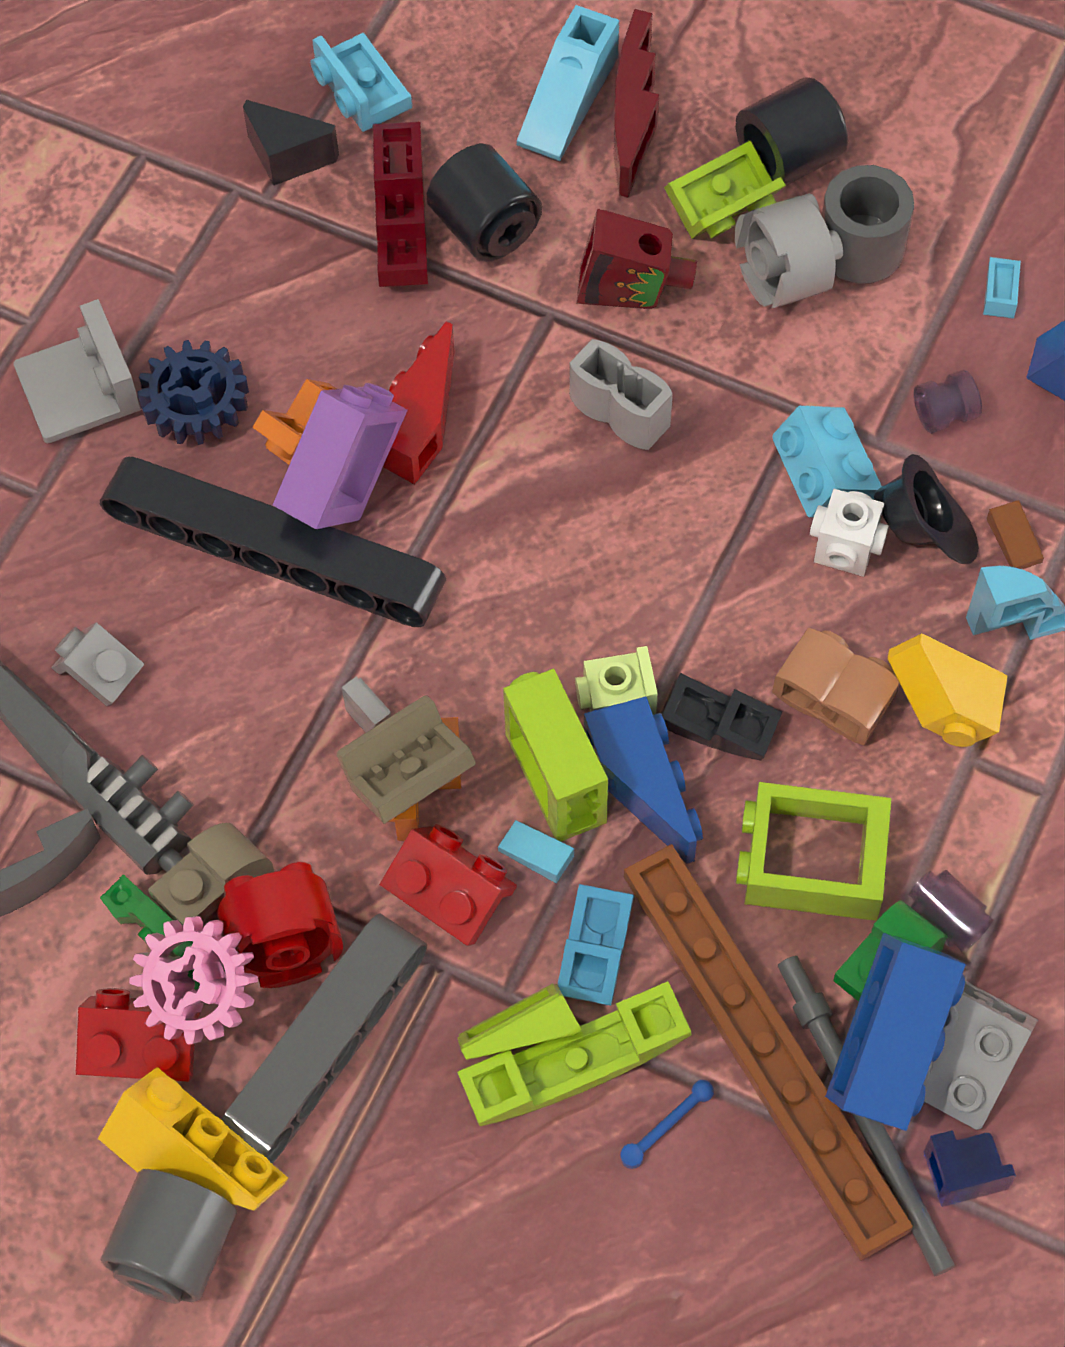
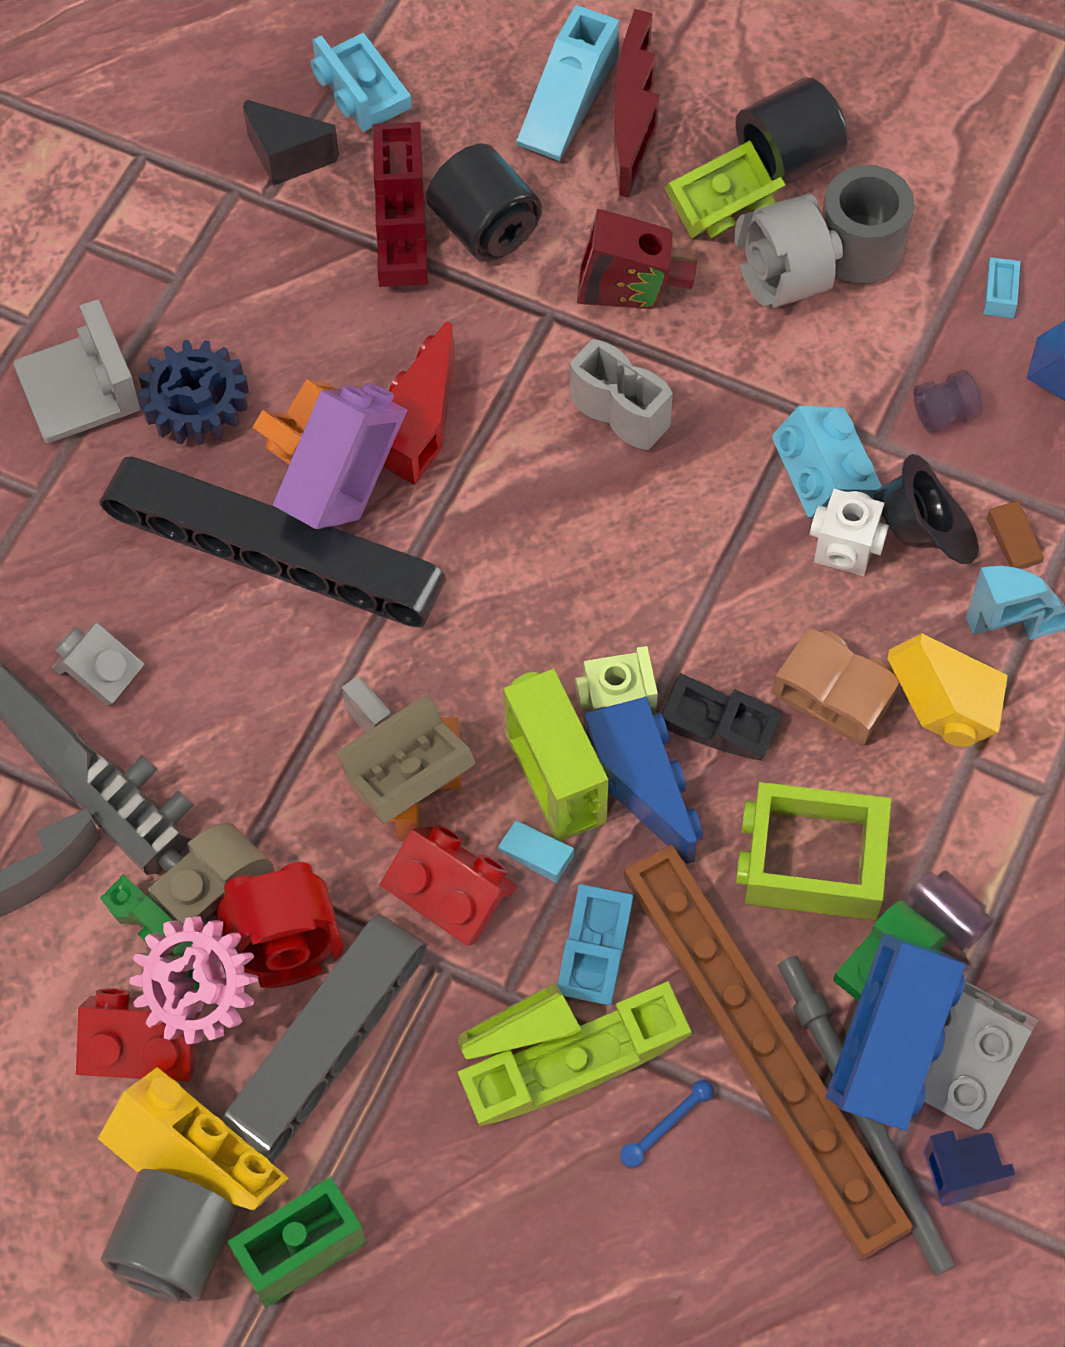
(297, 1242): none -> green brick

